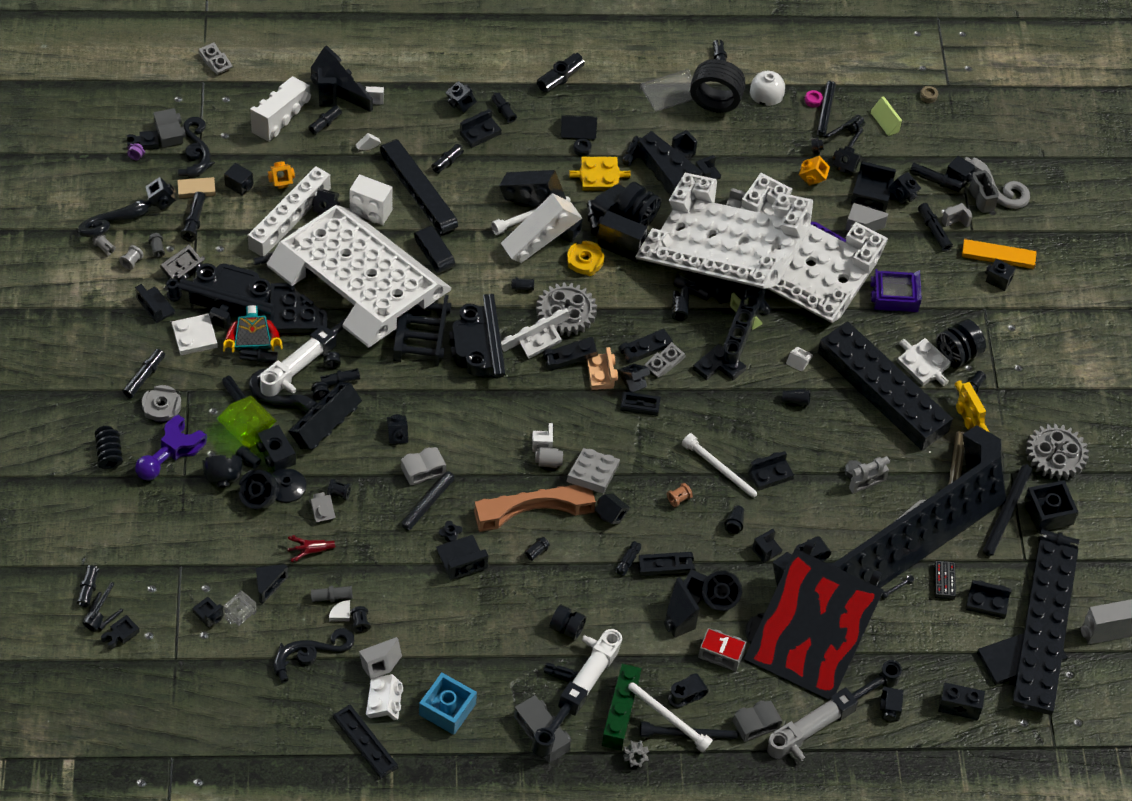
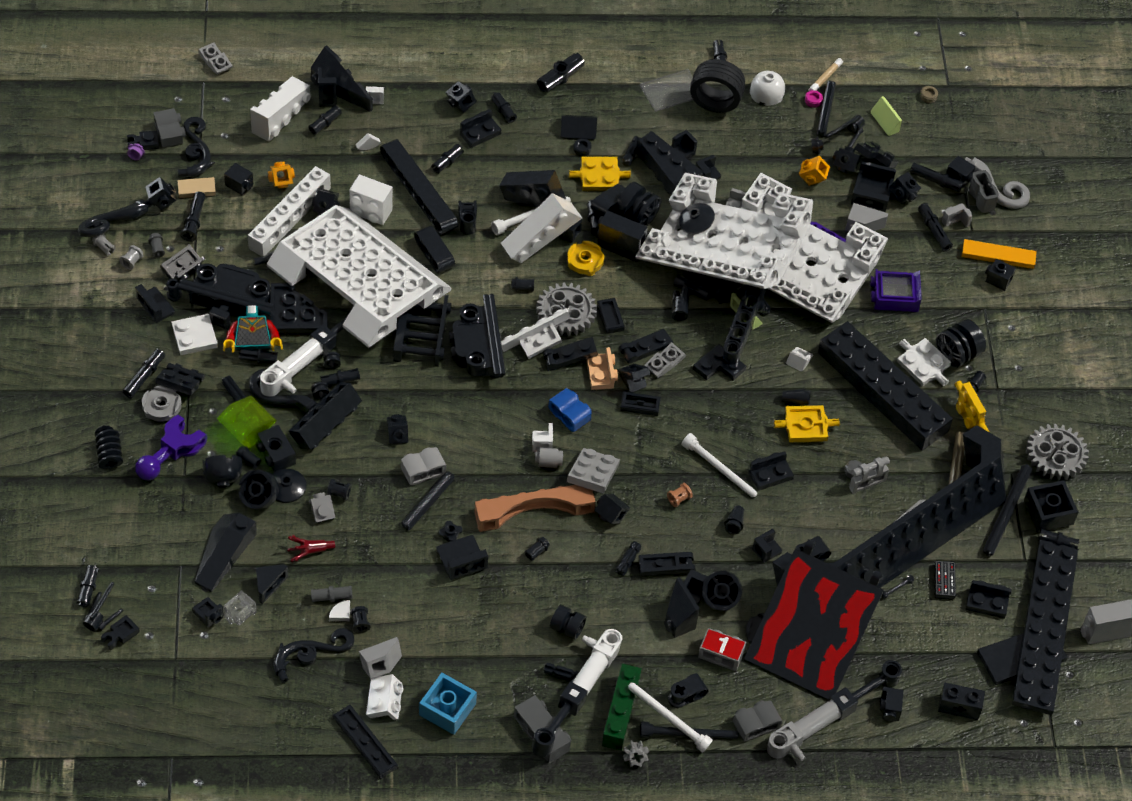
(180, 378): none -> black plate
(224, 547): none -> black wedge
(467, 216): none -> black piece
(570, 410): none -> blue brick
(610, 315): none -> black tile
(696, 218): none -> black dish
(806, 423): none -> yellow plate
(826, 74): none -> tan bar
(873, 150): none -> black plate

